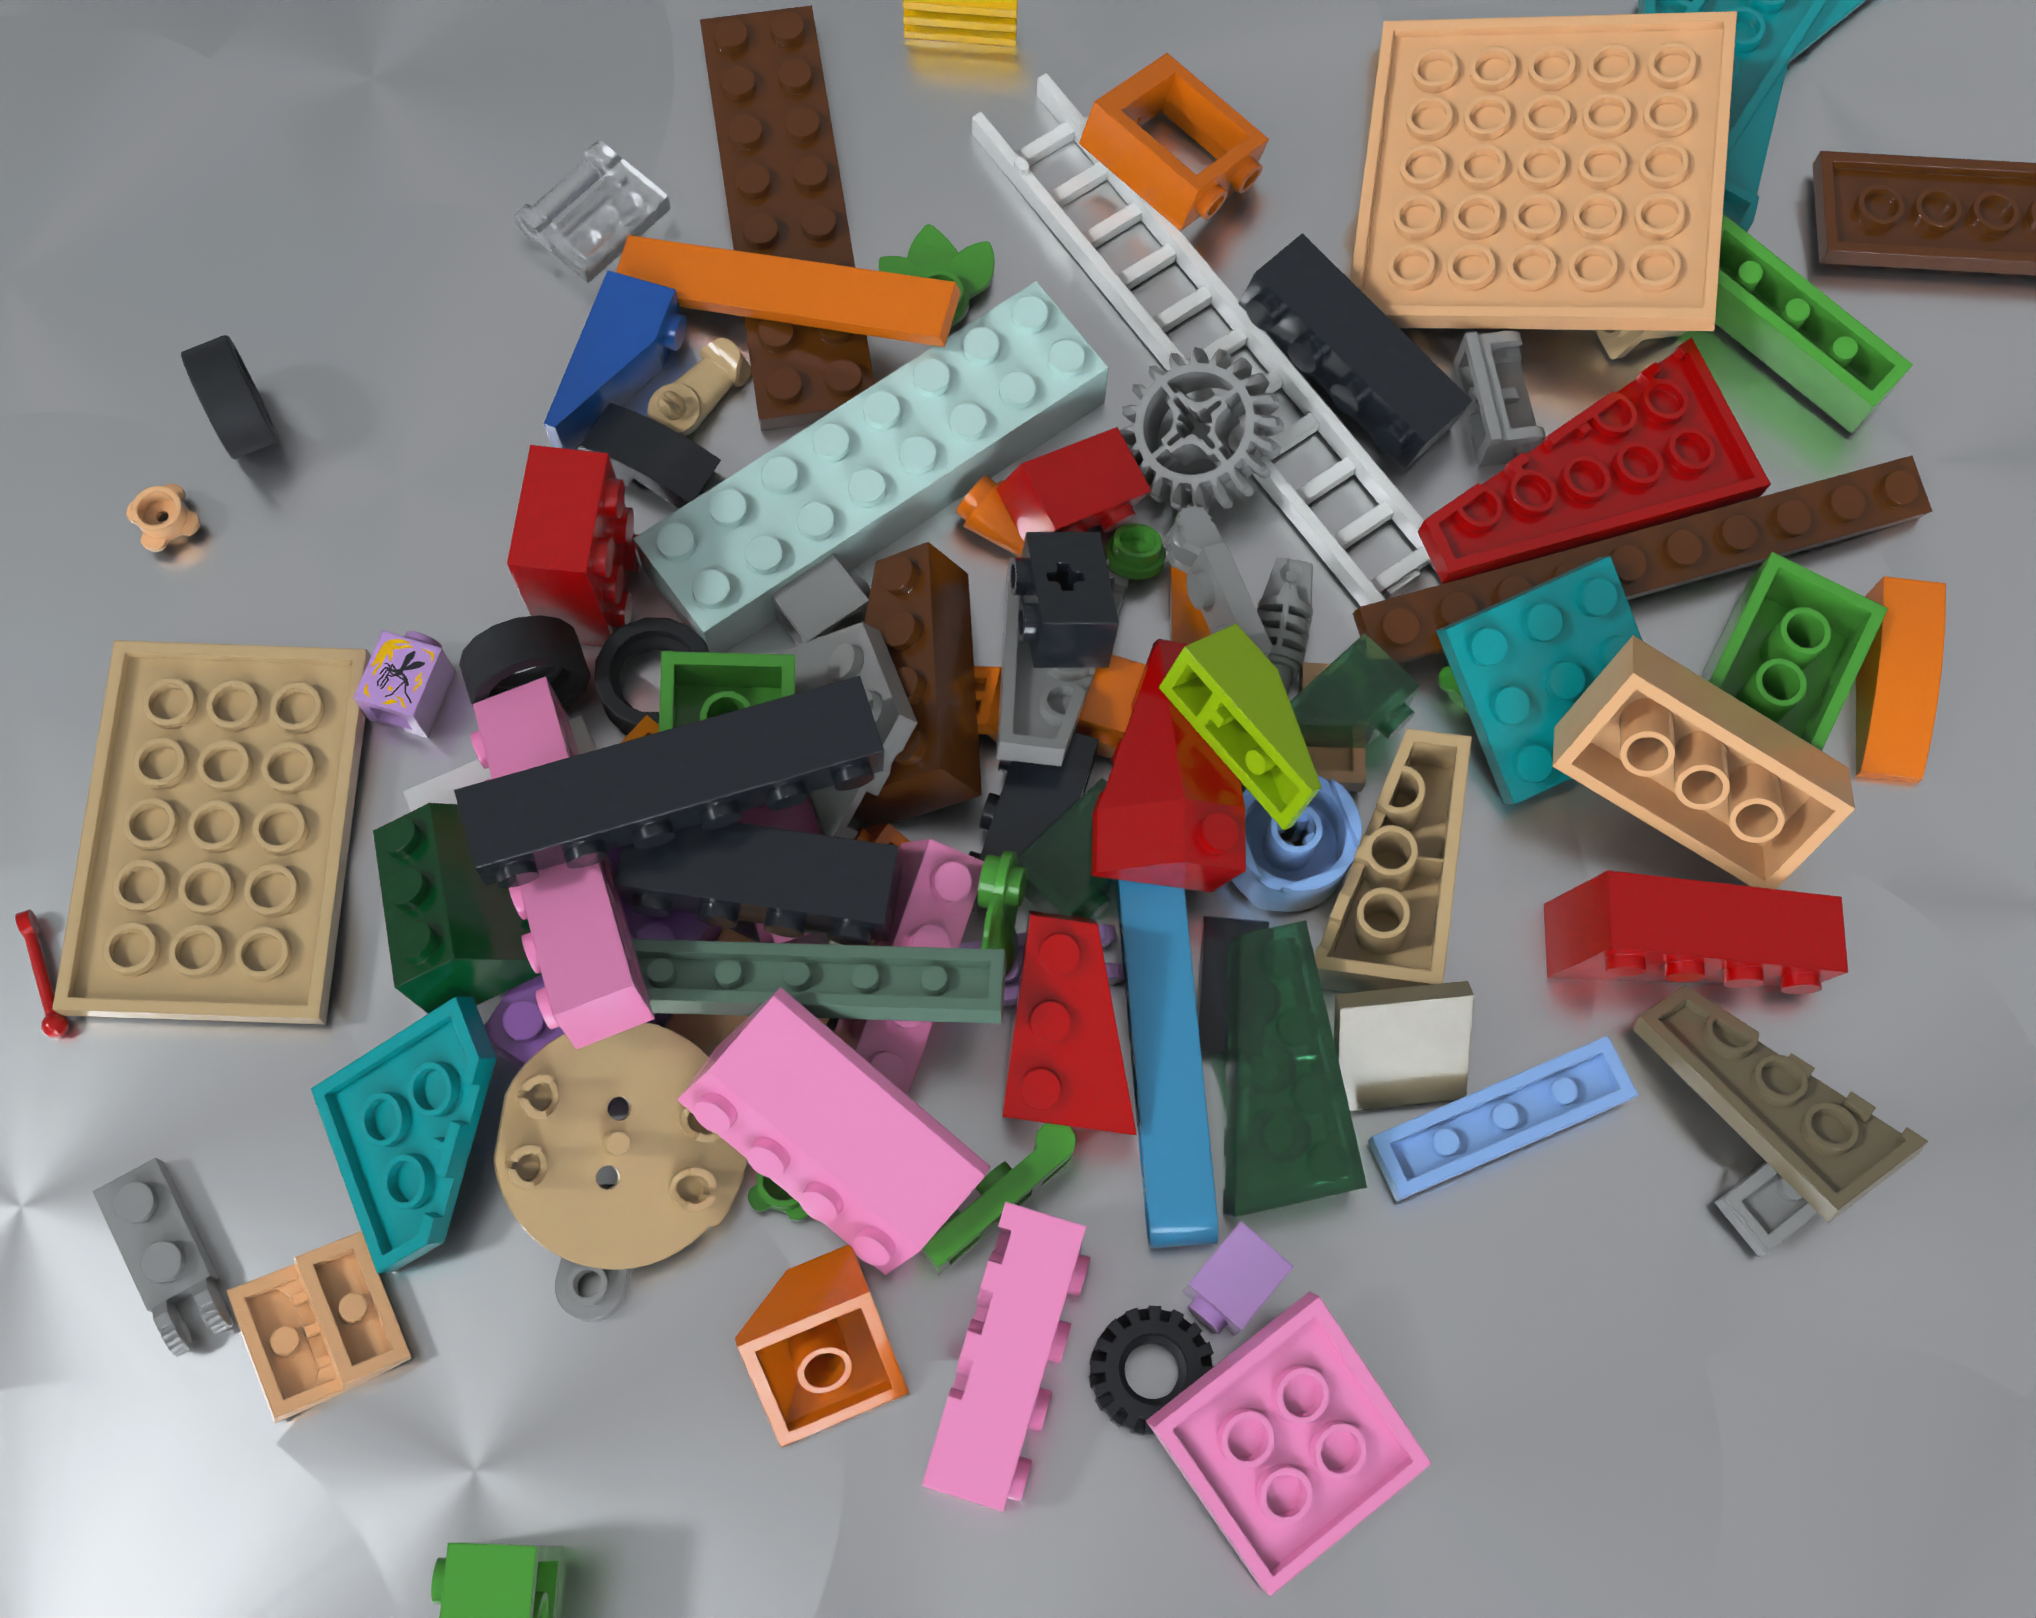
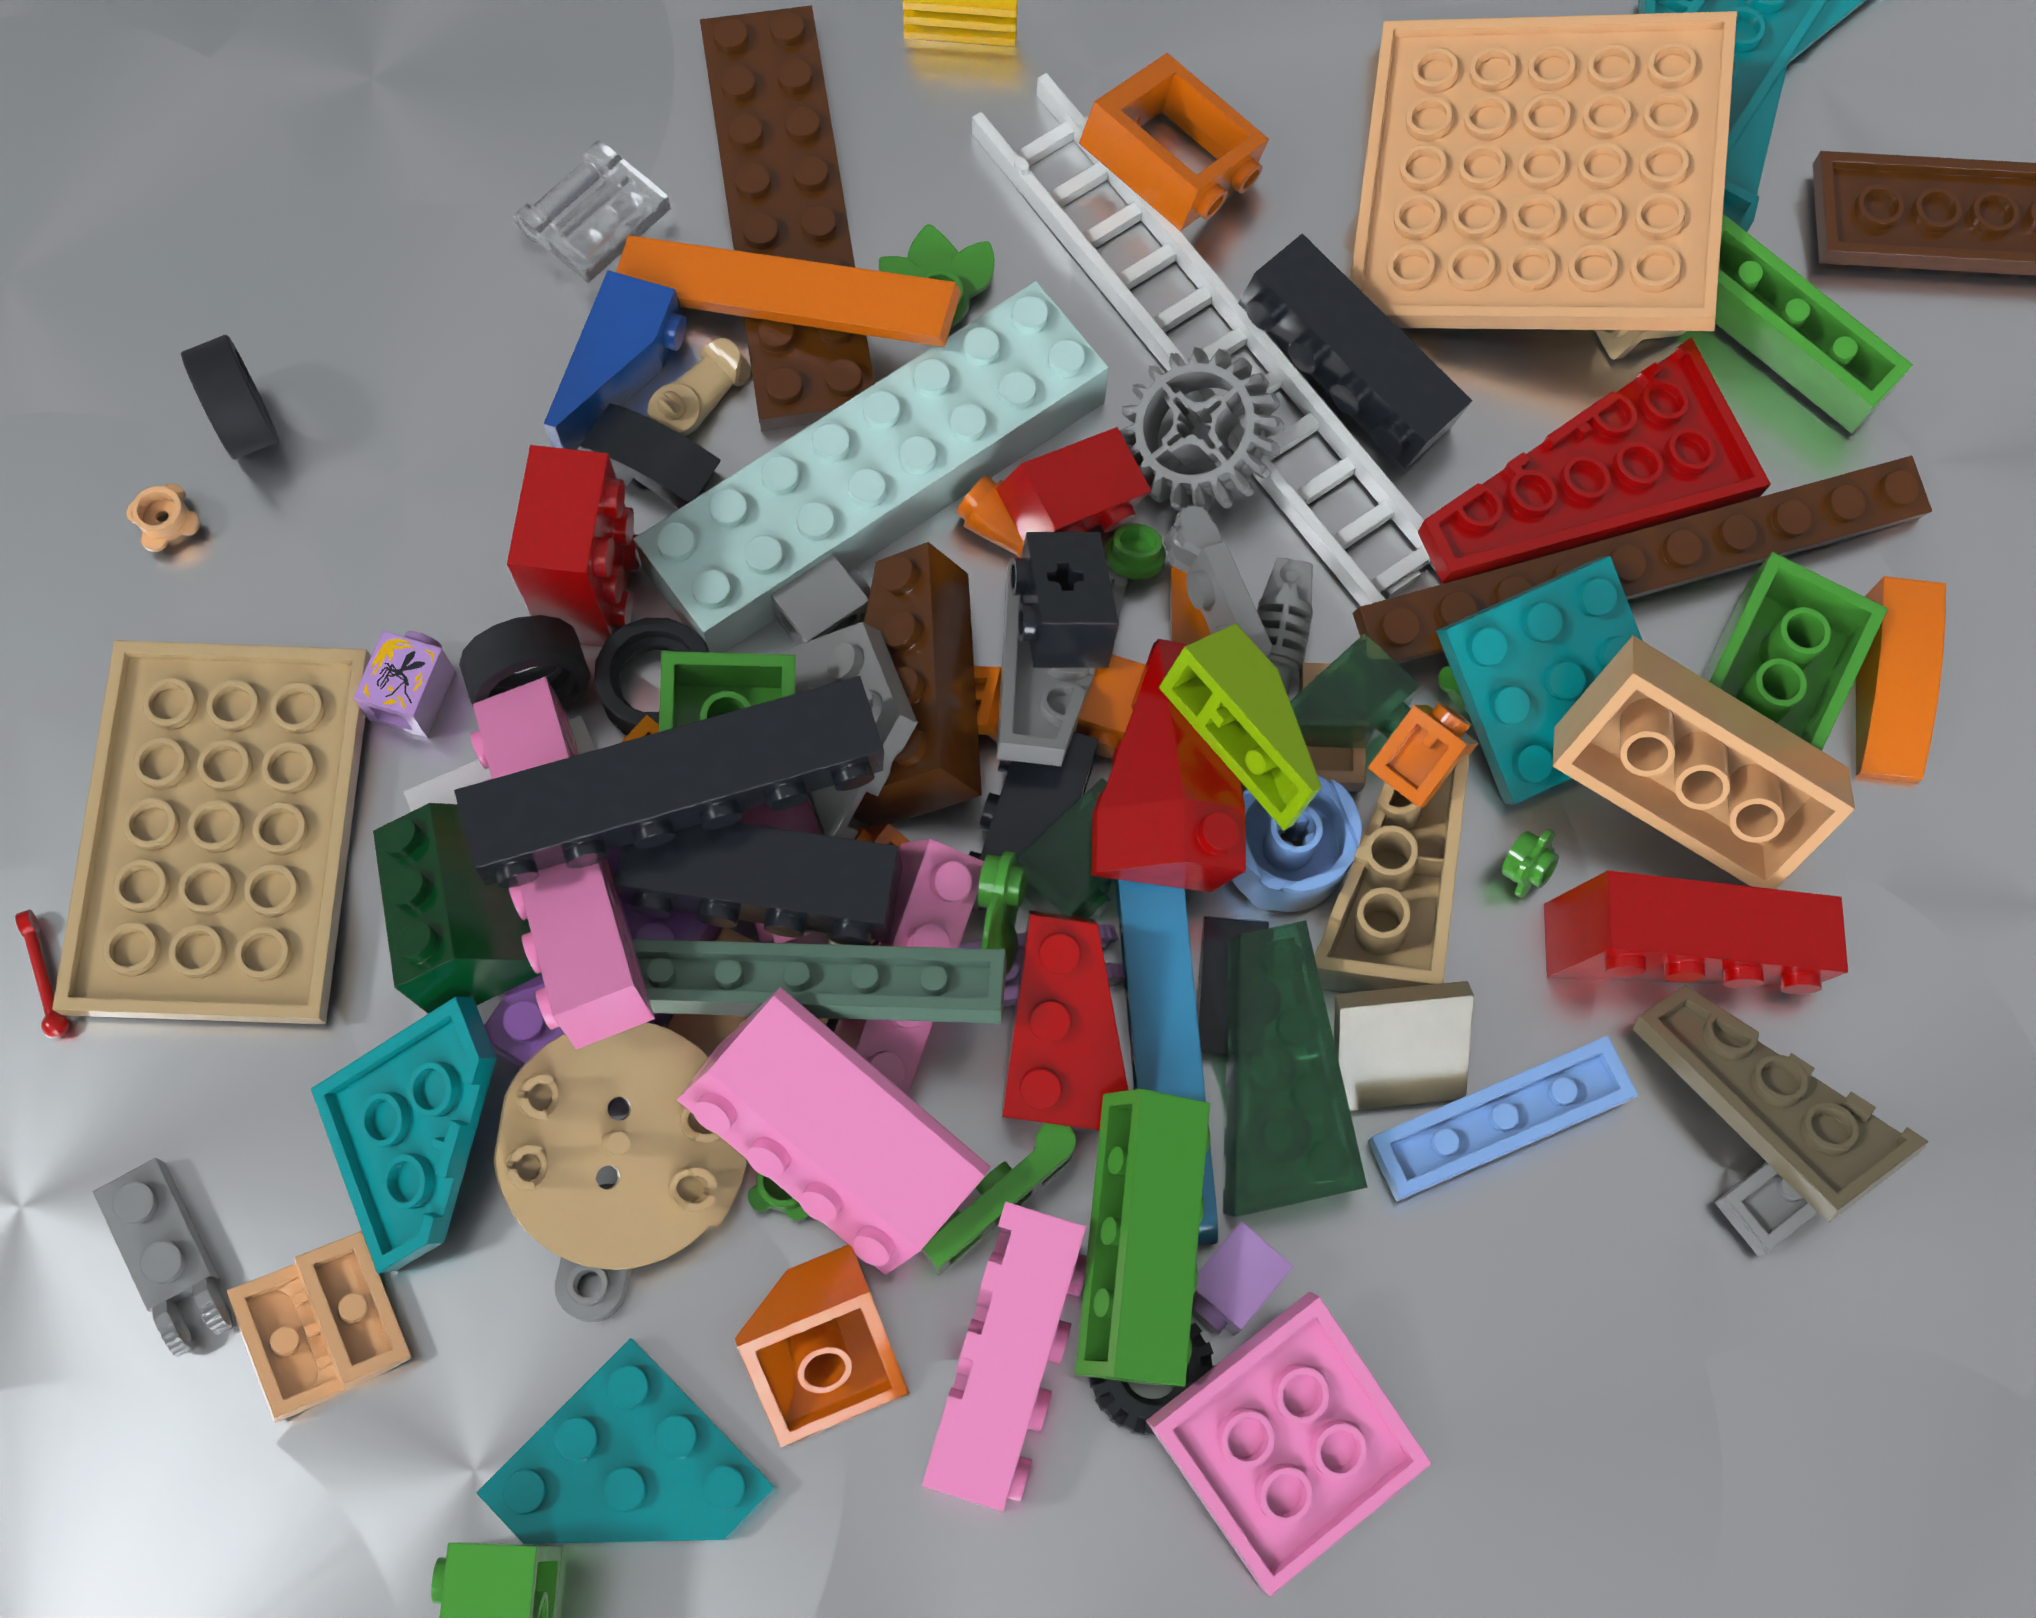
(627, 1466): none -> teal plate
(1143, 1238): none -> bright green brick
(1423, 751): none -> orange bracket
(1501, 409): light grey hinge -> none
(1531, 861): none -> bright green plate

